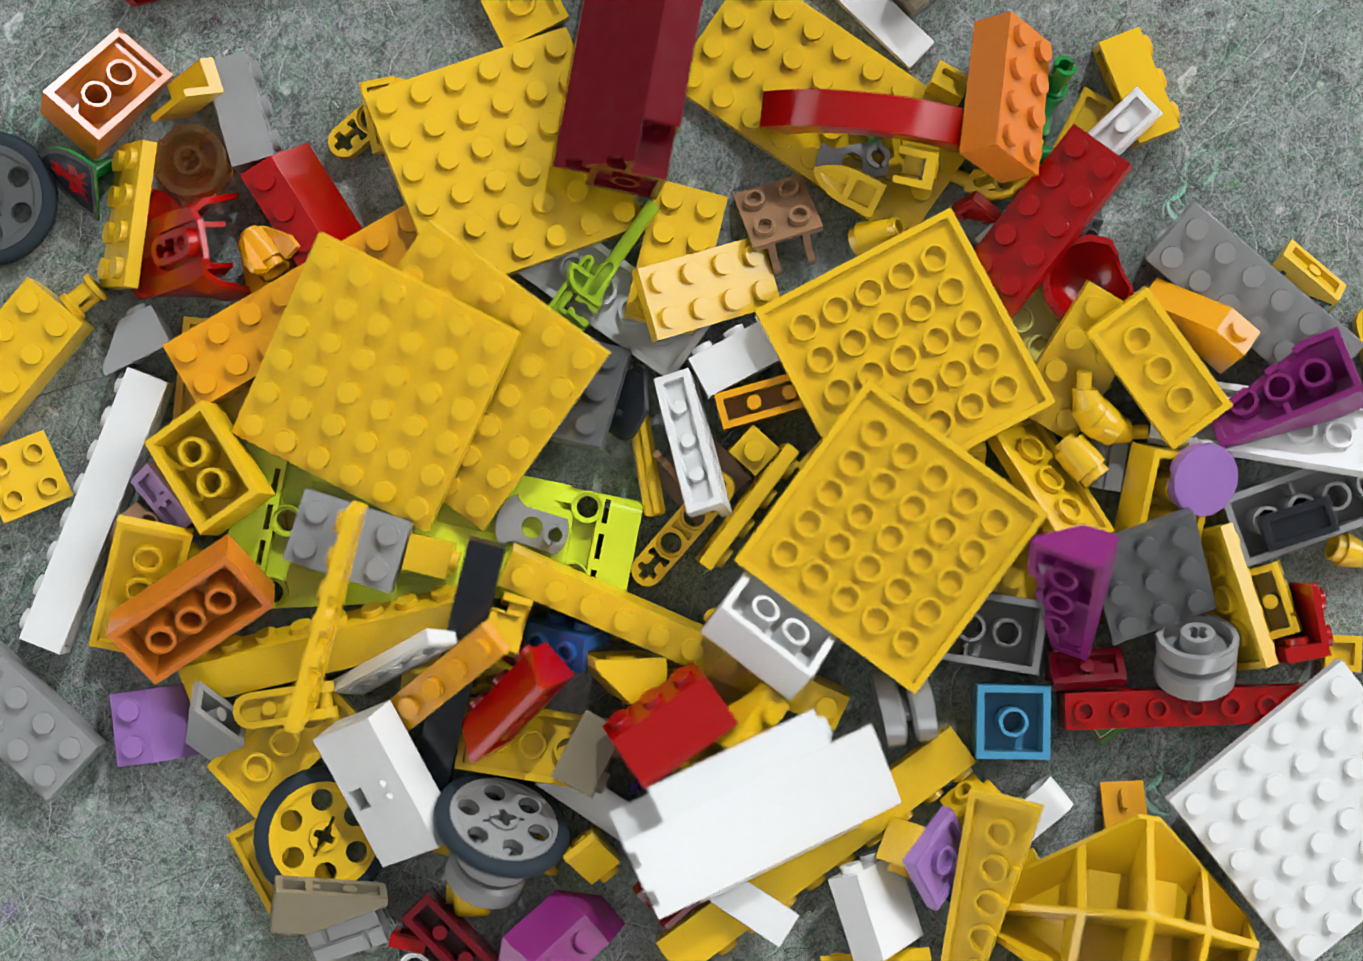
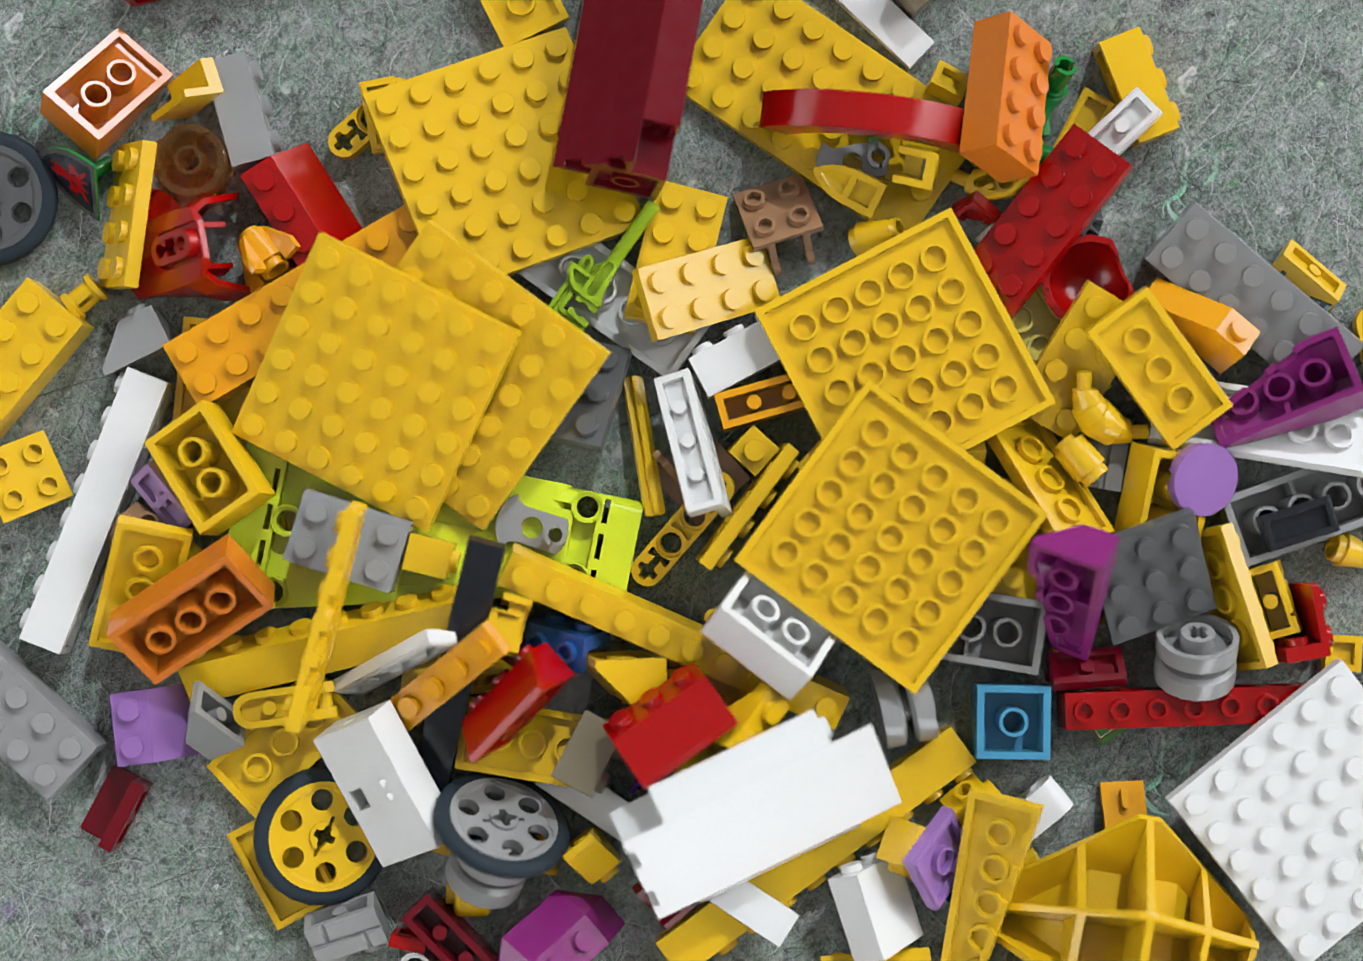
(116, 807): none -> dark red panel
(314, 904): dark tan slope -> none
(633, 403): black piece -> none

